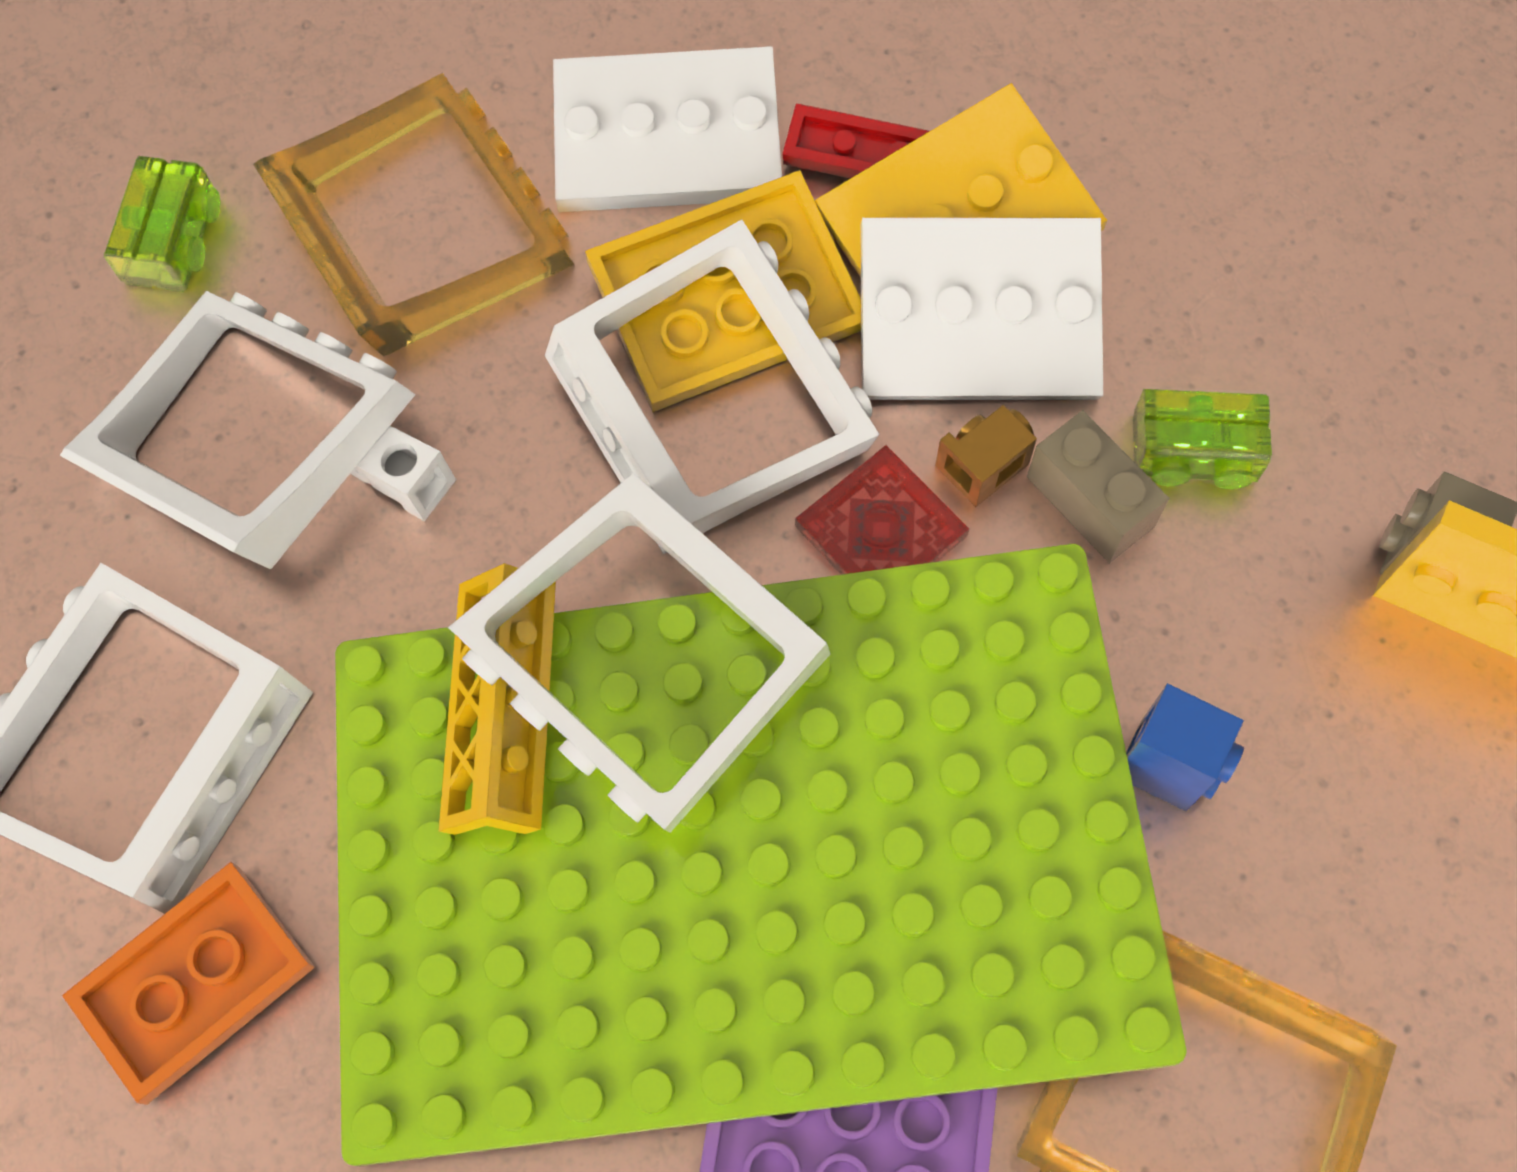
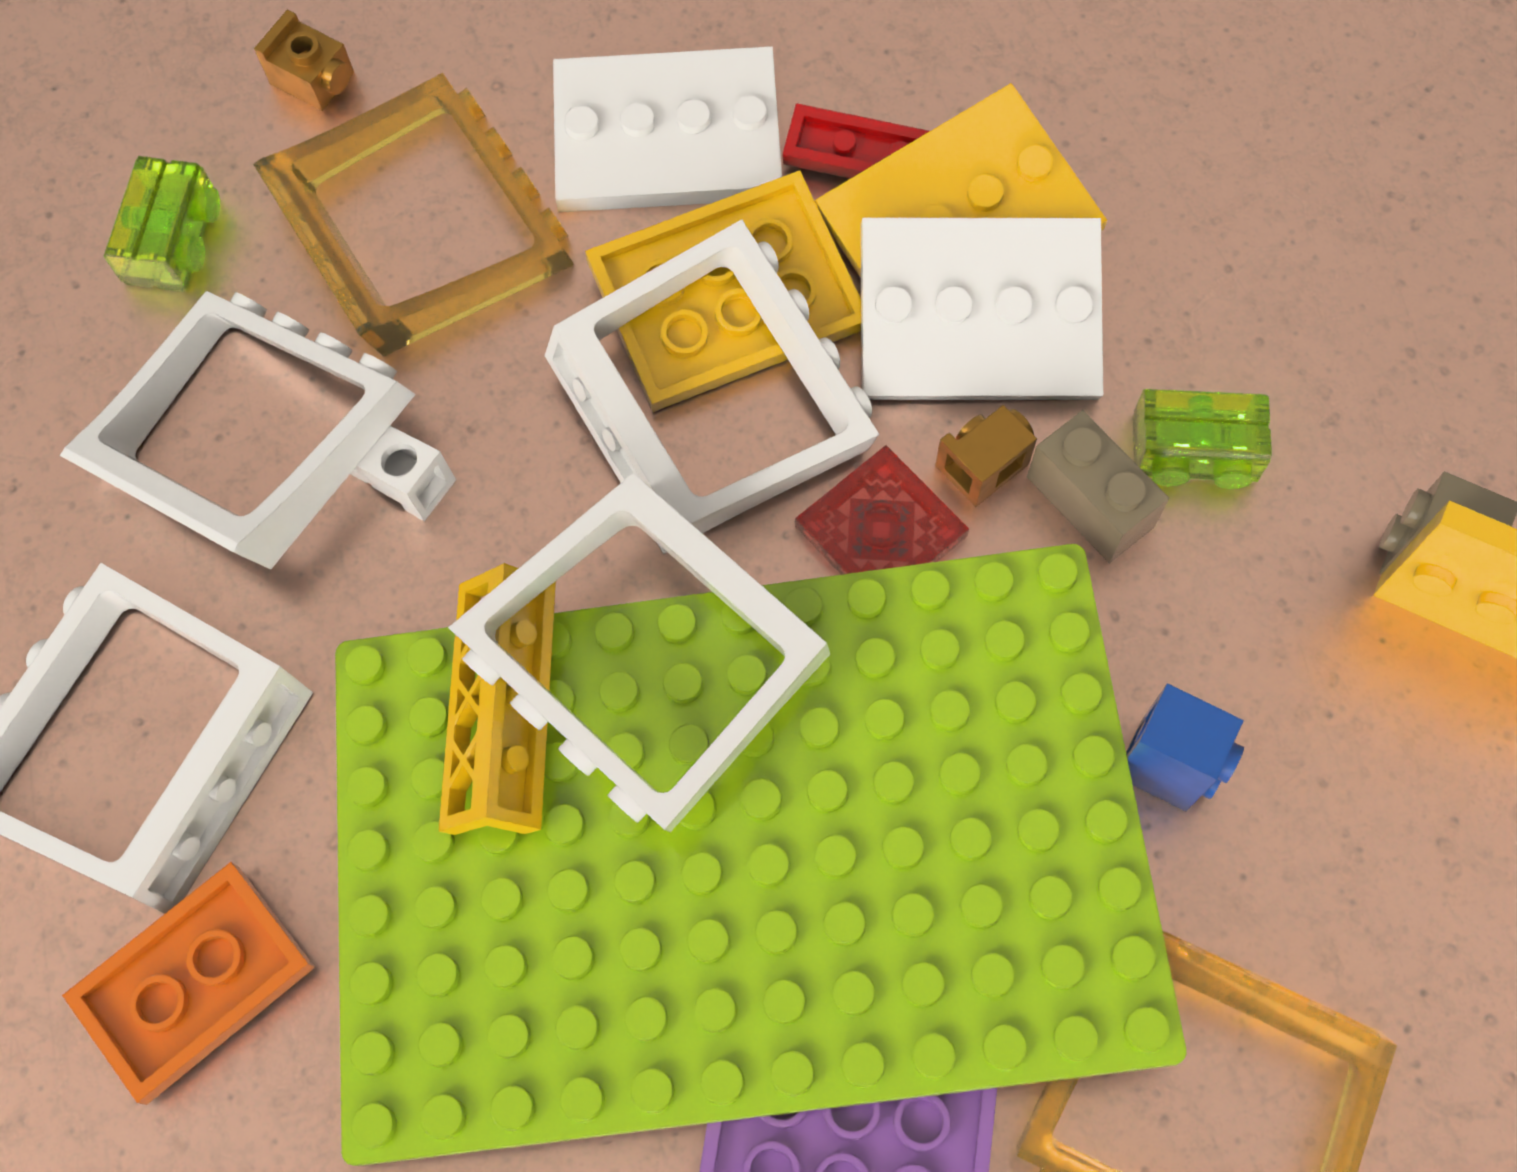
(304, 61): none -> pearl gold brick

